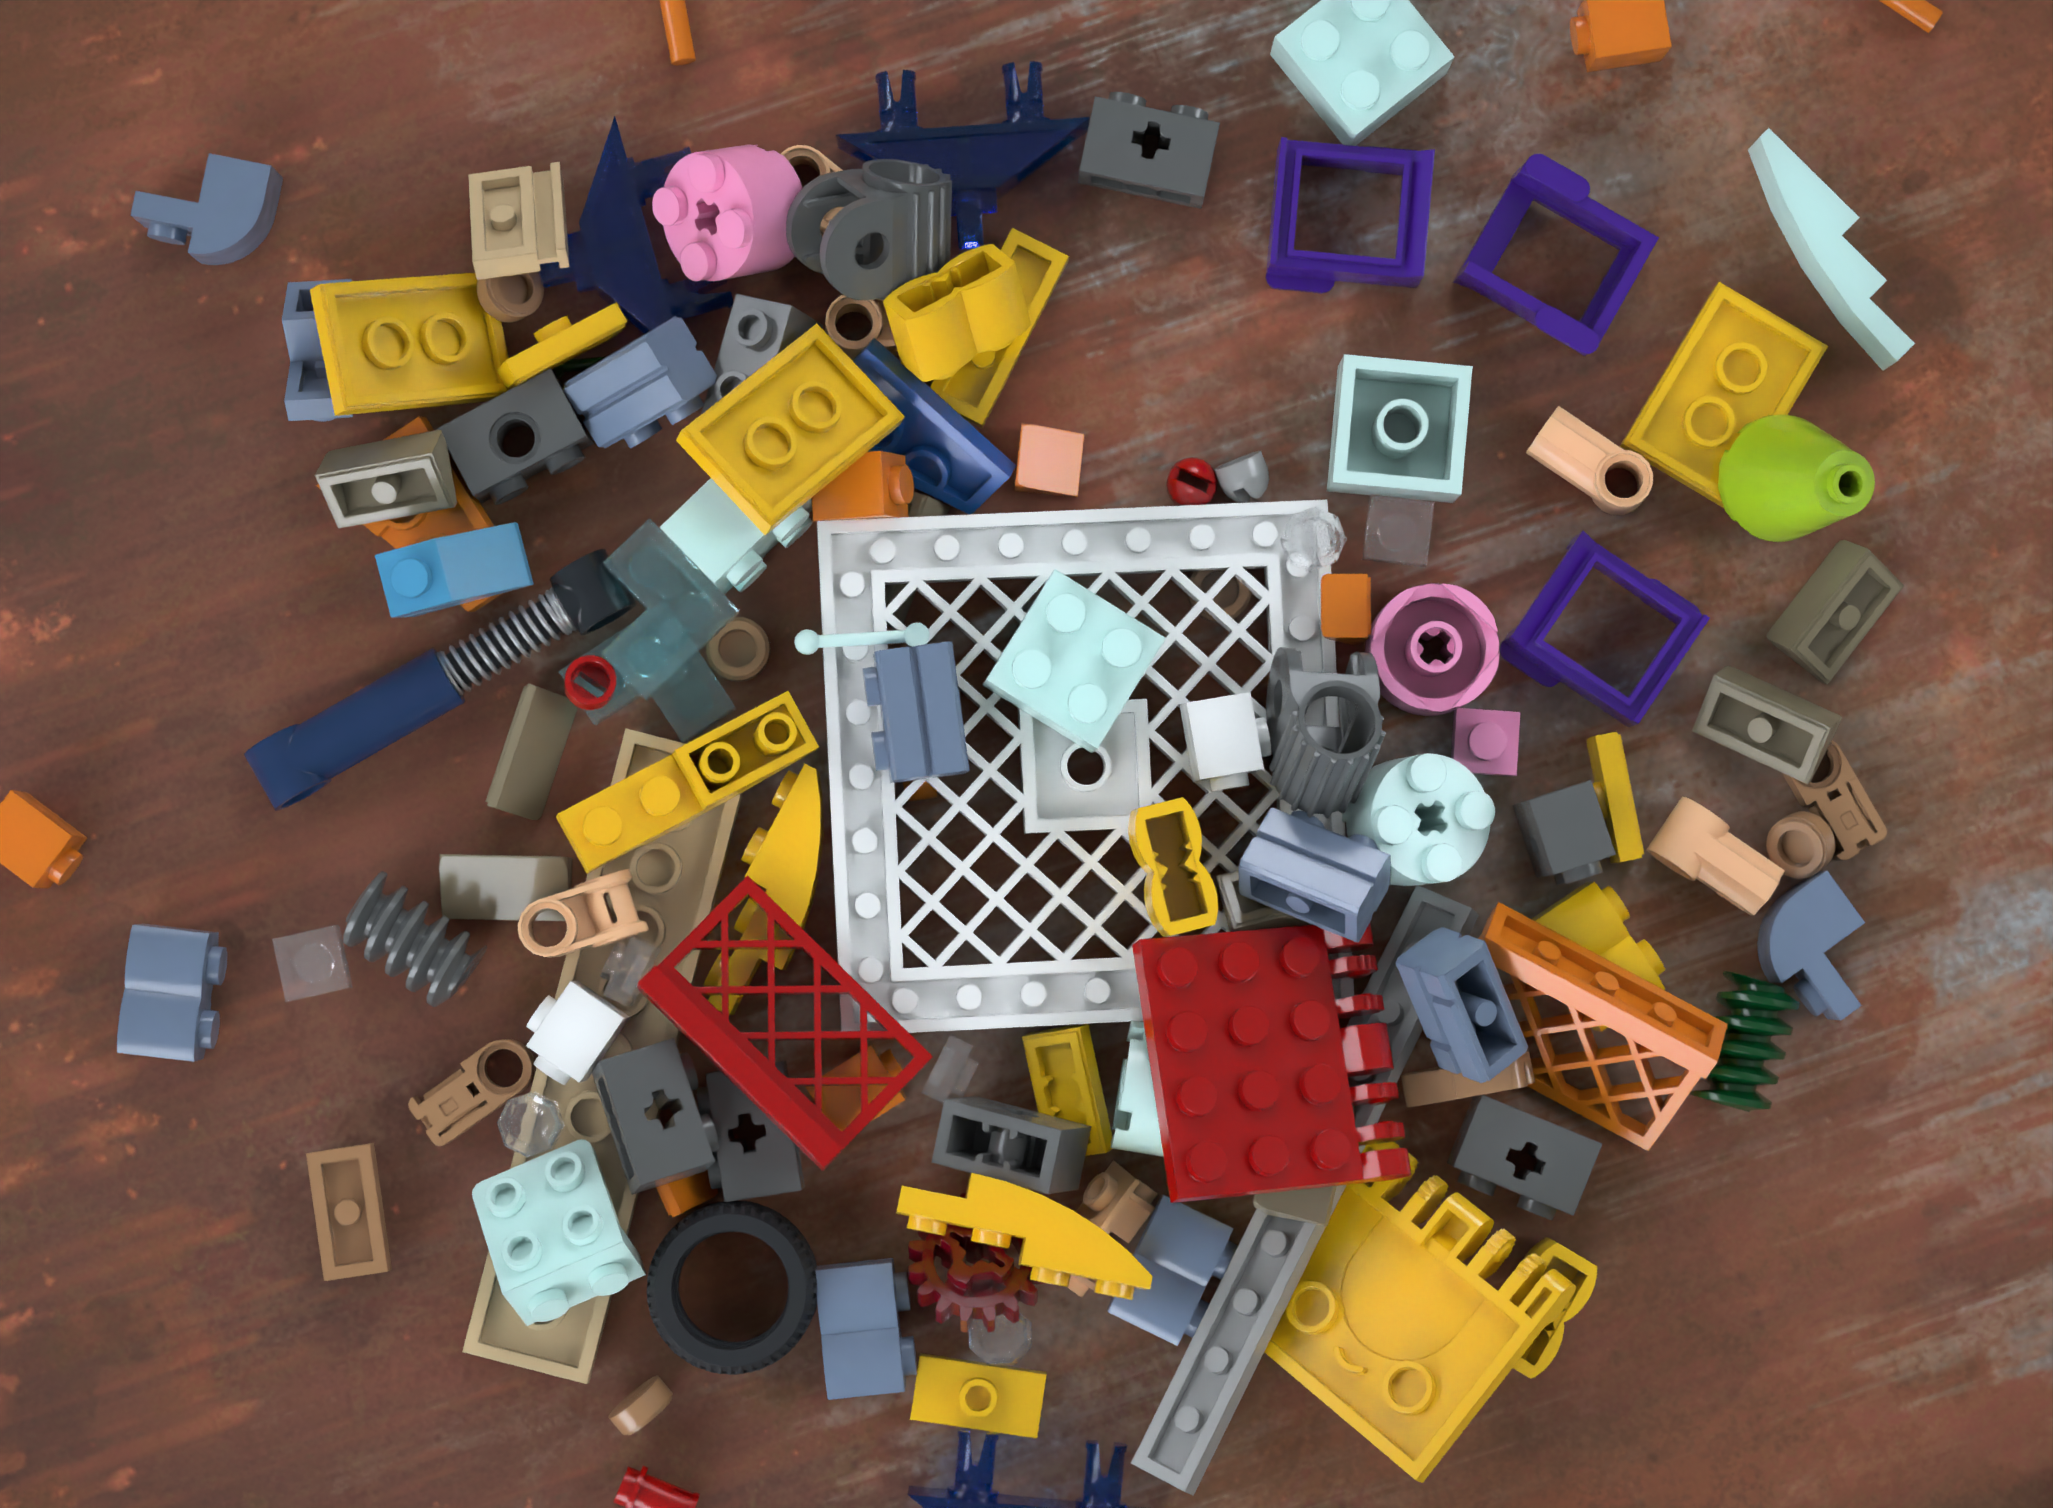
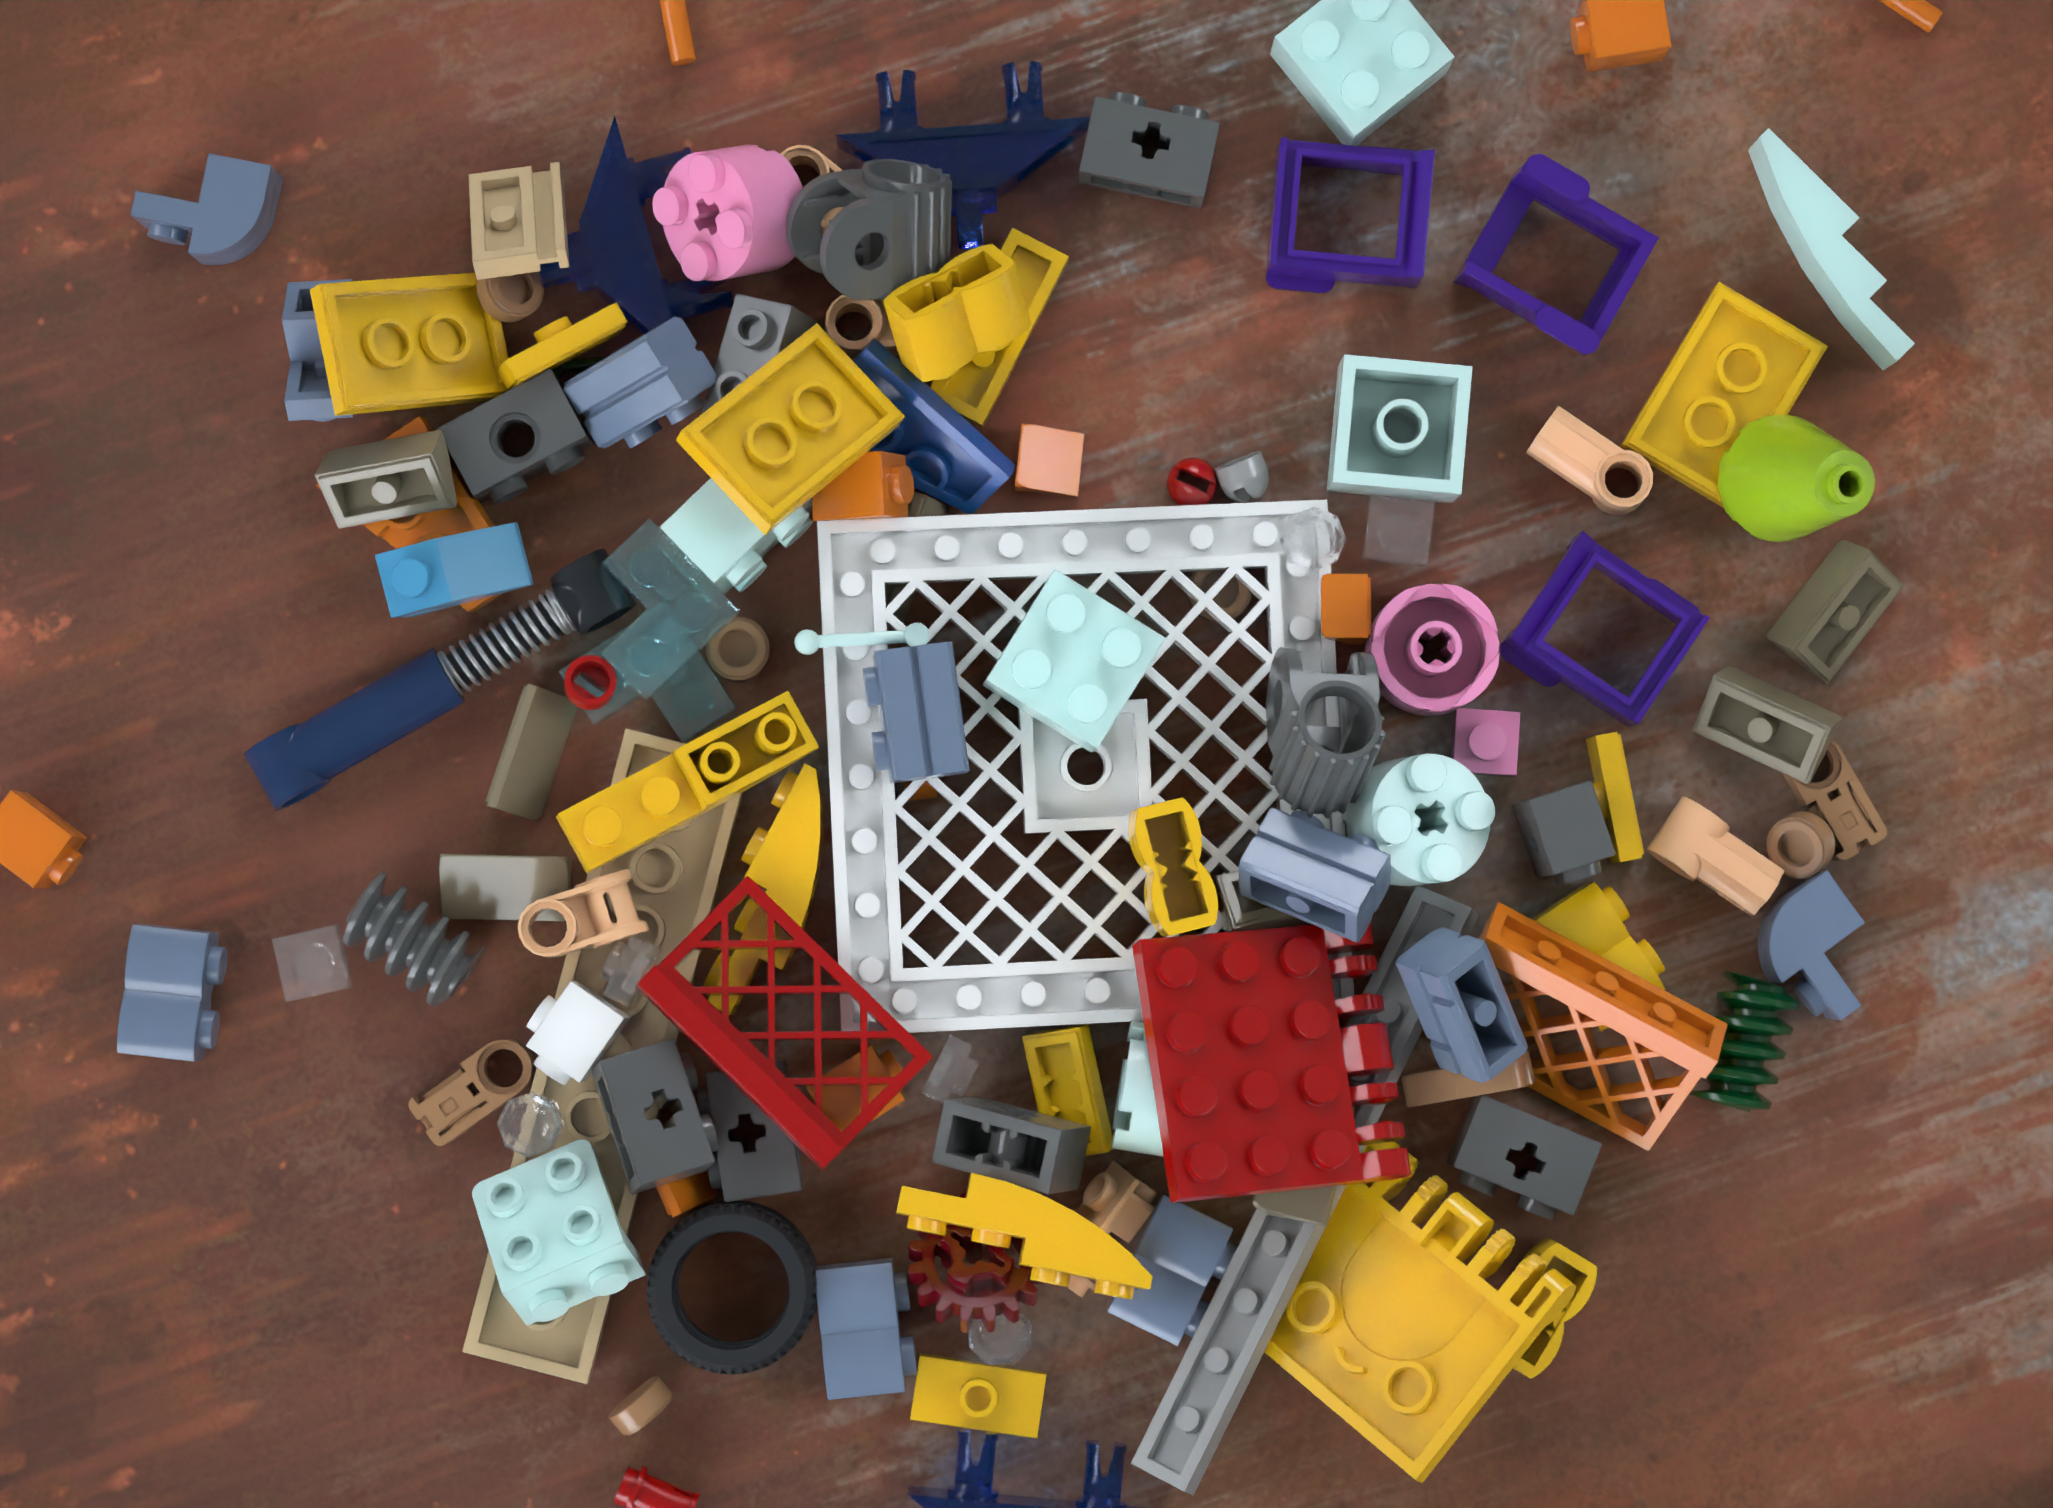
(349, 1211): medium nougat plate -> none
(1224, 740): white brick -> none

